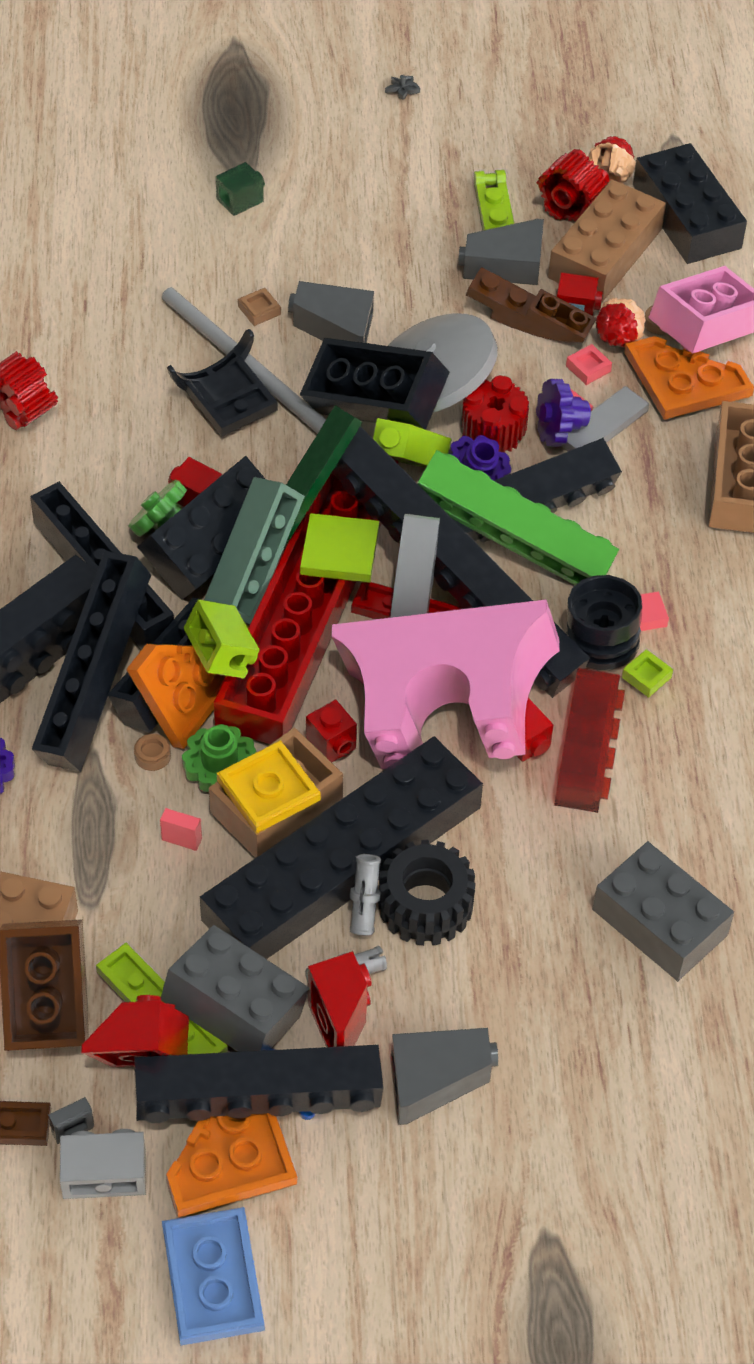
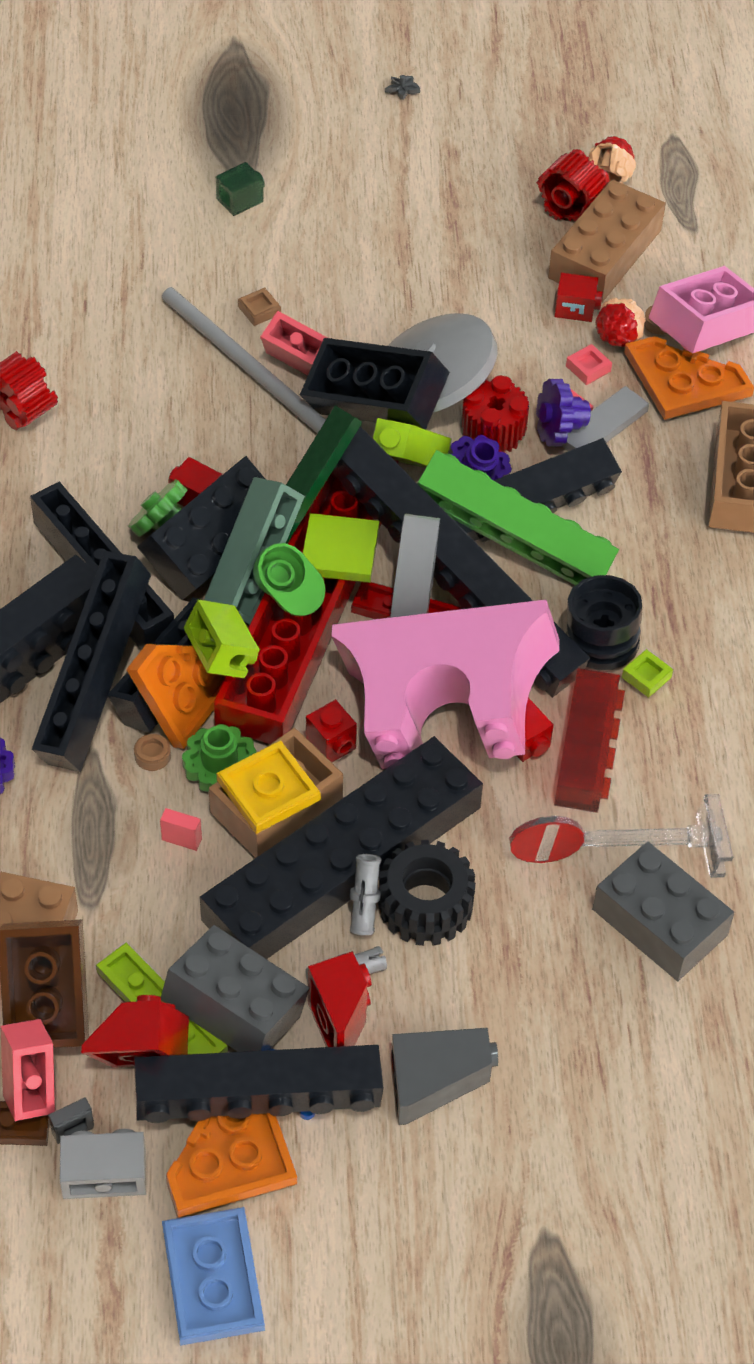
(27, 1069): none -> coral brick
(228, 390): black piece -> none
(289, 579): none -> bright green cap
(291, 342): none -> coral brick
(332, 311): dark grey slope -> none
(493, 202): lime plate -> none
(505, 251): dark grey slope -> none
(530, 313): reddish brown slope -> none
(559, 837): none -> clear piece
(653, 612): coral tile -> none
(697, 210): black brick -> none

